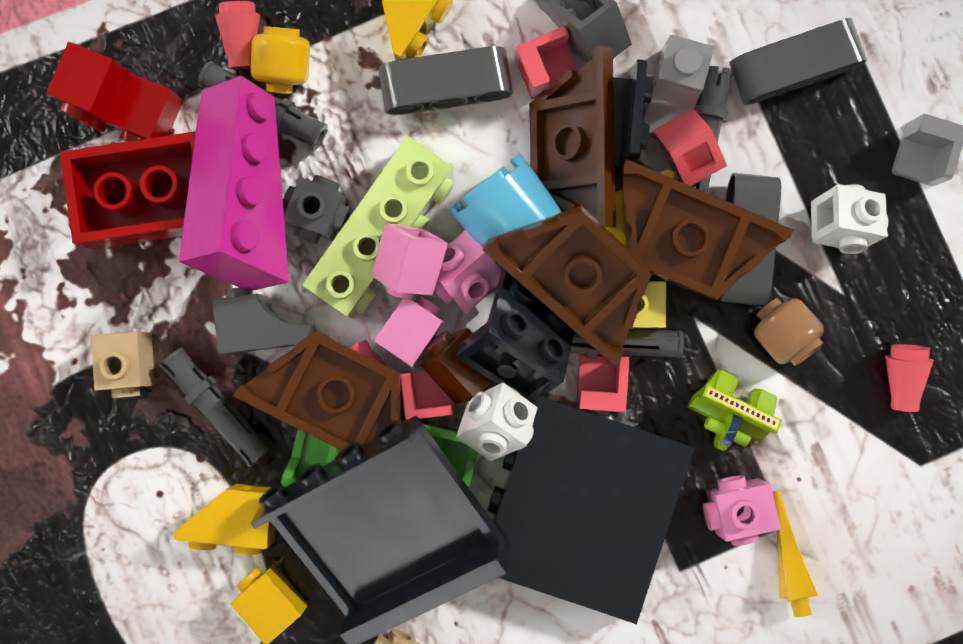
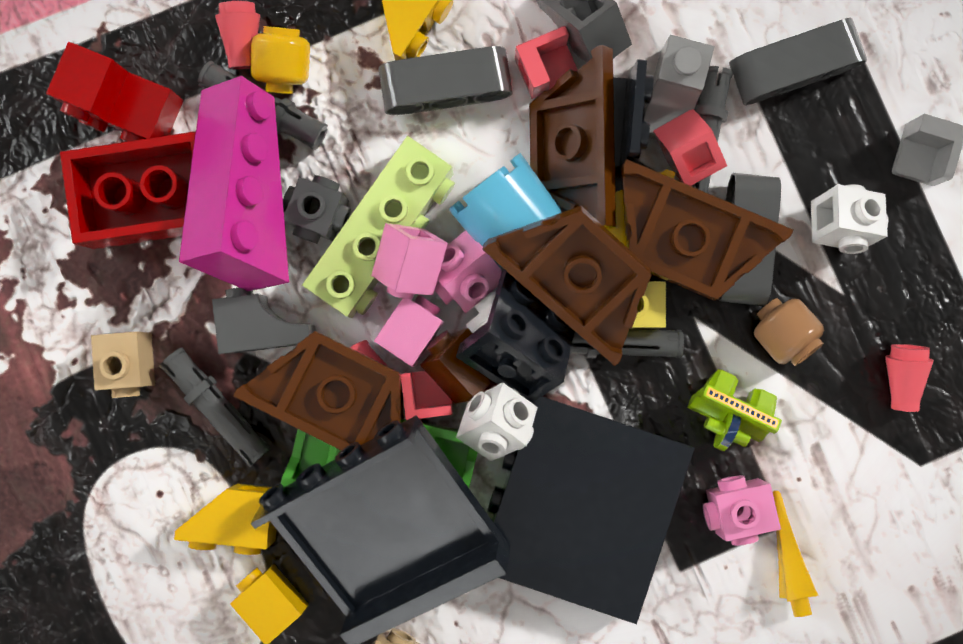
(602, 384): coral panel -> none

